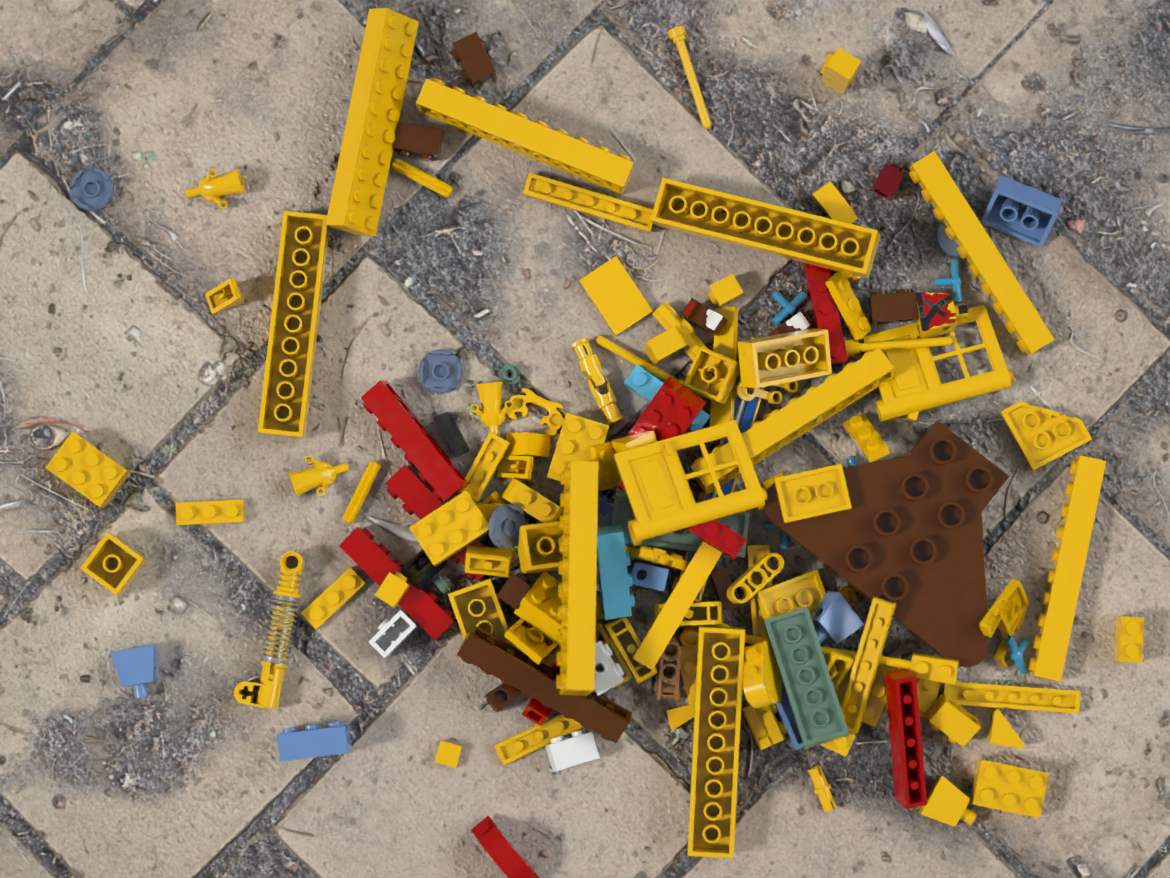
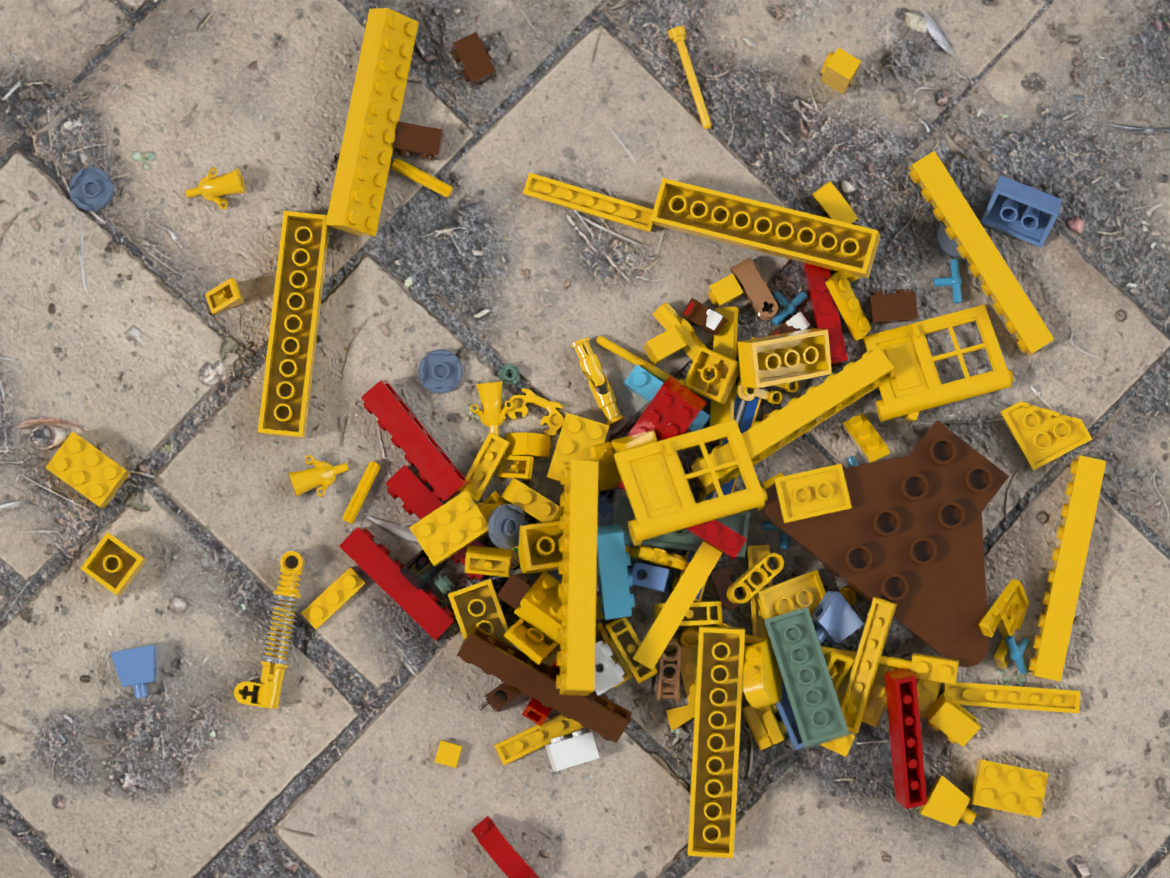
(210, 512): yellow plate -> none
(314, 741): medium blue brick -> none
(392, 589): yellow brick -> none
(392, 633): white brick -> none
(451, 434): black slope -> none
(525, 136): yellow brick -> none
(616, 296): yellow tile -> none
(755, 288): none -> medium nougat piece
(822, 788): yellow pin -> none
(854, 347): yellow piece -> none
(888, 181): dark red brick -> none
(938, 314): torso -> none
(1001, 732): yellow slope -> none
(1129, 639): yellow brick -> none

